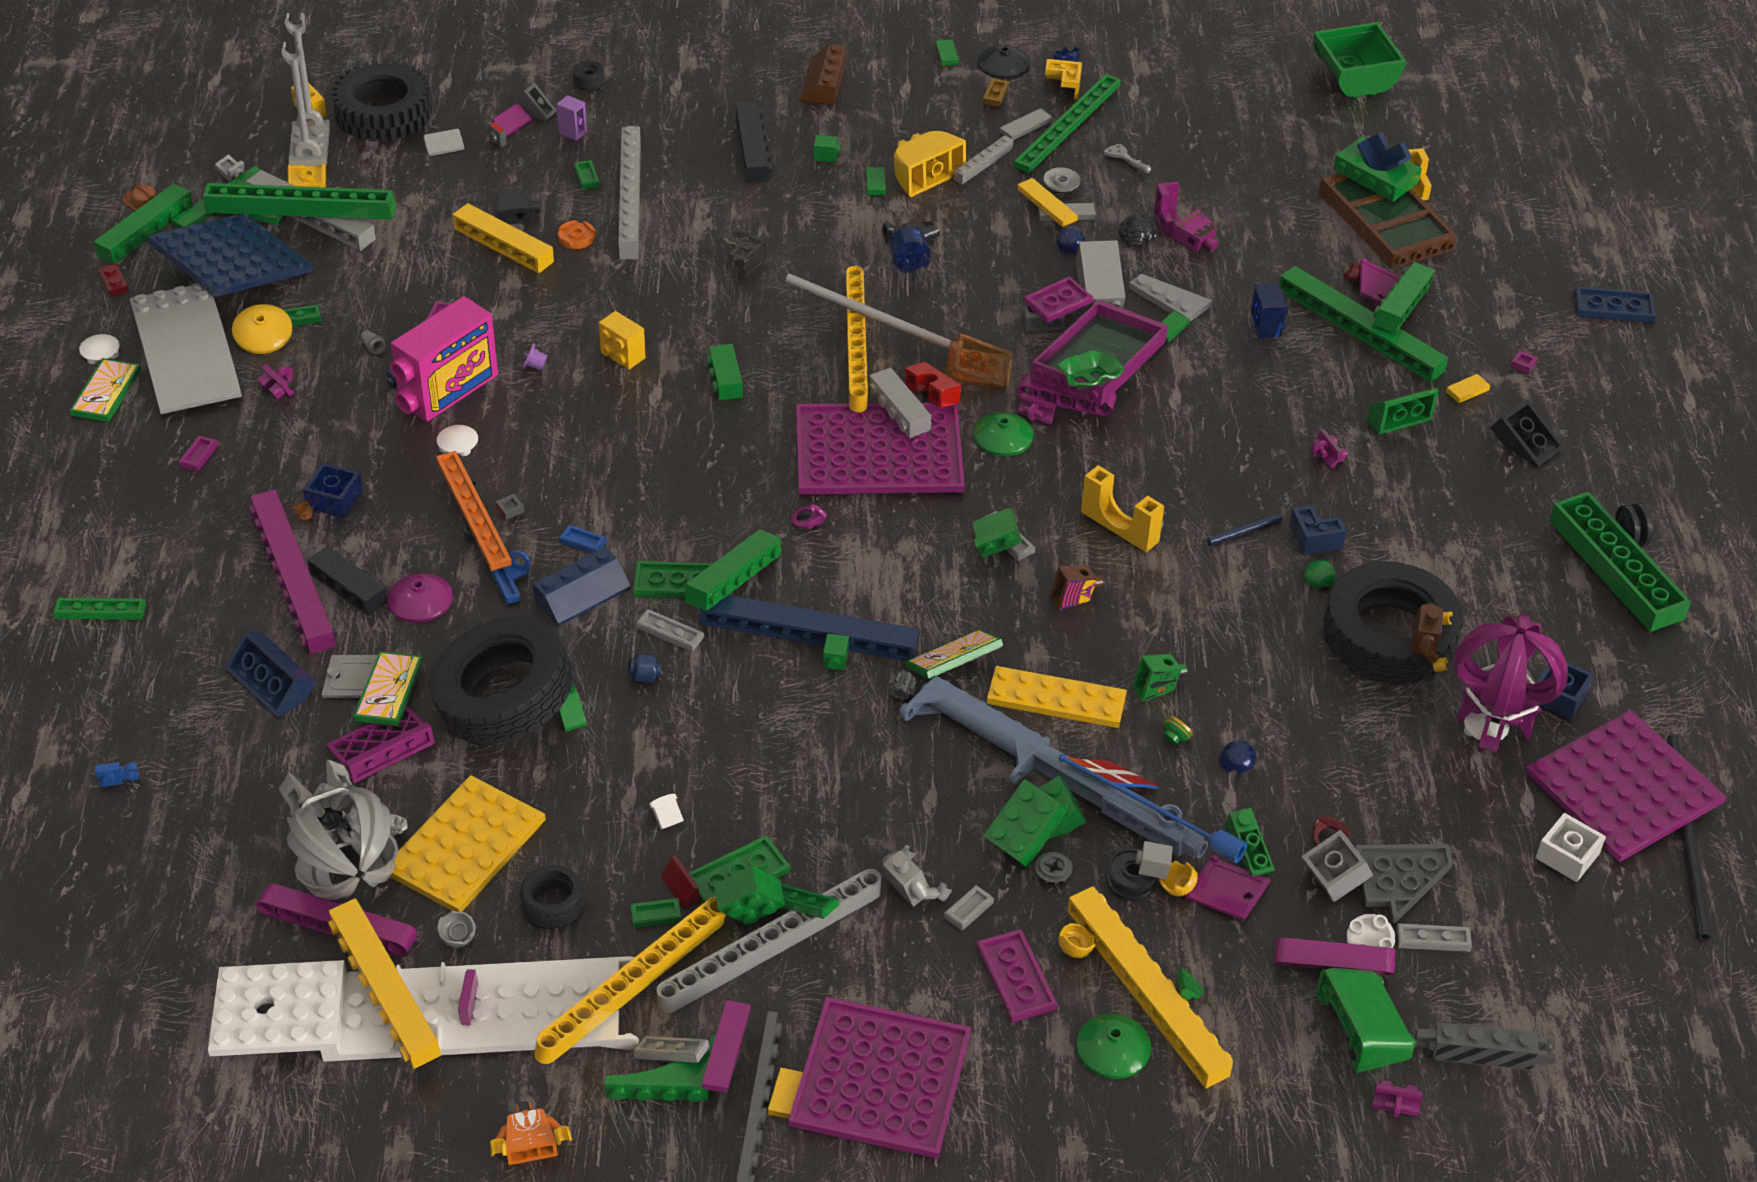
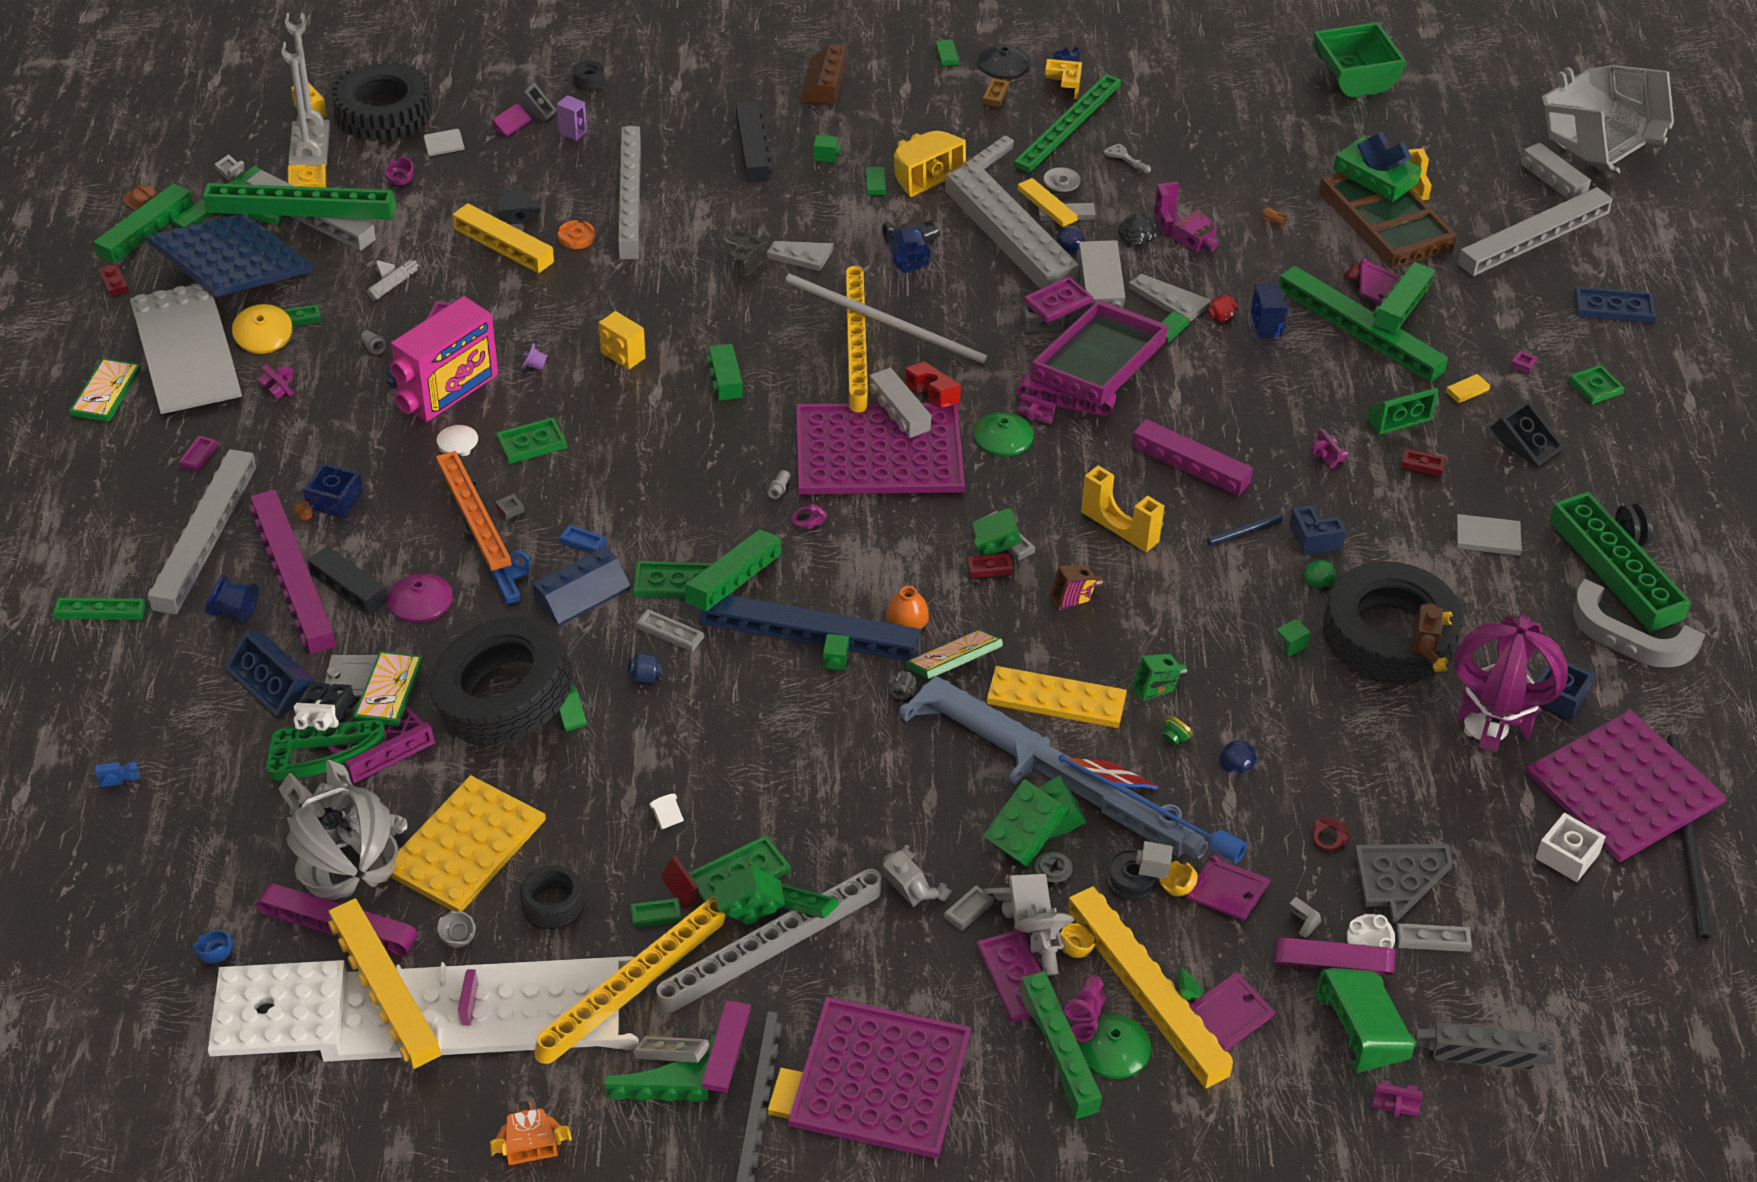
(99, 347): white dish -> none
(201, 532): none -> light grey brick
(214, 947): none -> blue hair
(233, 599): none -> clear blue hat
(284, 742): none -> green beam
(324, 707): none -> hips
(390, 277): none -> light grey piece
(399, 171): none -> magenta hair
(497, 134): dark grey plate -> none
(531, 440): none -> green tile
(586, 174): green tile -> none
(778, 486): none -> light grey pin
(801, 254): none -> light grey wing
(908, 609): none -> orange piece
(978, 362): clear orange slope -> none
(990, 565): none -> dark red plate
(1010, 226): none -> light grey brick
(1026, 124): light grey tile -> none
(1030, 906): none -> light grey piece
(1074, 1072): none -> green arch
(1086, 1008): none -> magenta piece
(1089, 363): green piece -> none
(1192, 457): none -> magenta brick
(1222, 308): none -> red head
(1230, 1015): none -> magenta container
(1245, 827): green slope -> none
(1273, 215): none -> clear orange pin
(1295, 635): none -> green panel
(1307, 914): none -> light grey tile
(1337, 865): light grey brick -> none
(1423, 462): none -> dark red plate
(1488, 534): none -> light grey tile
(1534, 231): none -> light grey brick
(1555, 171): none -> light grey brick
(1596, 384): none -> green tile
(1608, 112): none -> light grey windscreen
(1628, 640): none -> light grey arch

